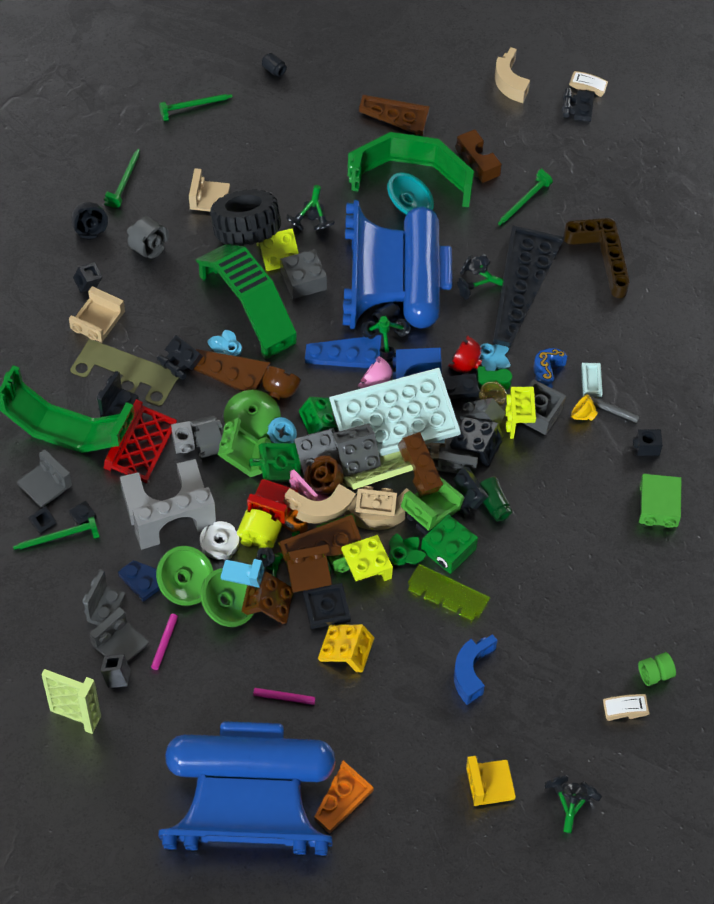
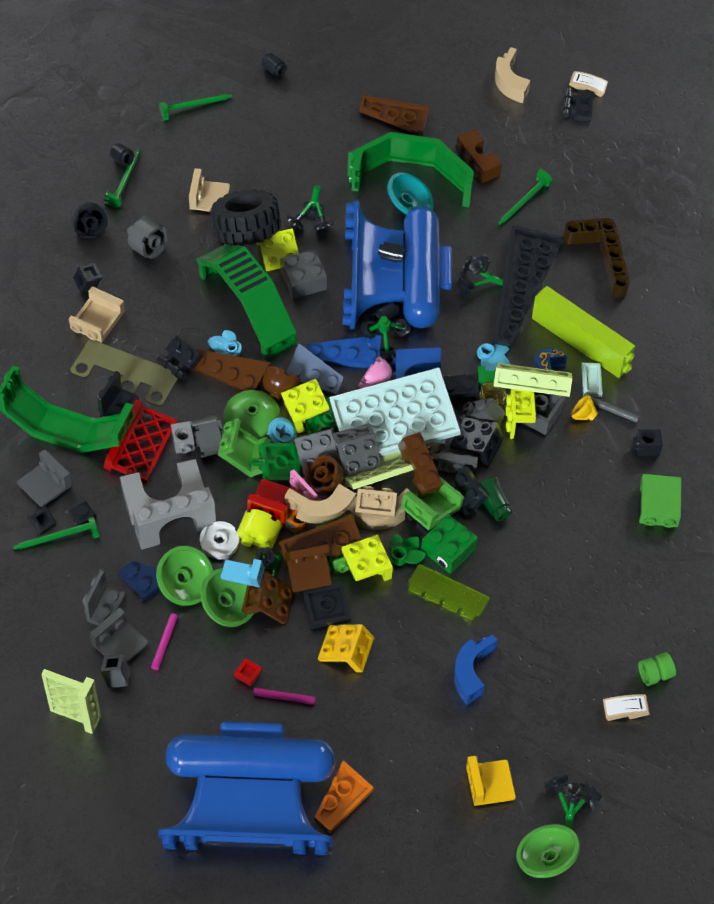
(122, 154): none -> black brick
(248, 672): none -> red plate
(304, 402): none -> neon yellow bracket
(310, 367): none -> sand blue wing
(391, 252): none -> black brick
(466, 356): red cylinder -> none
(533, 379): none -> yellowish green fence
(548, 851): none -> bright green dish
(583, 332): none -> lime brick

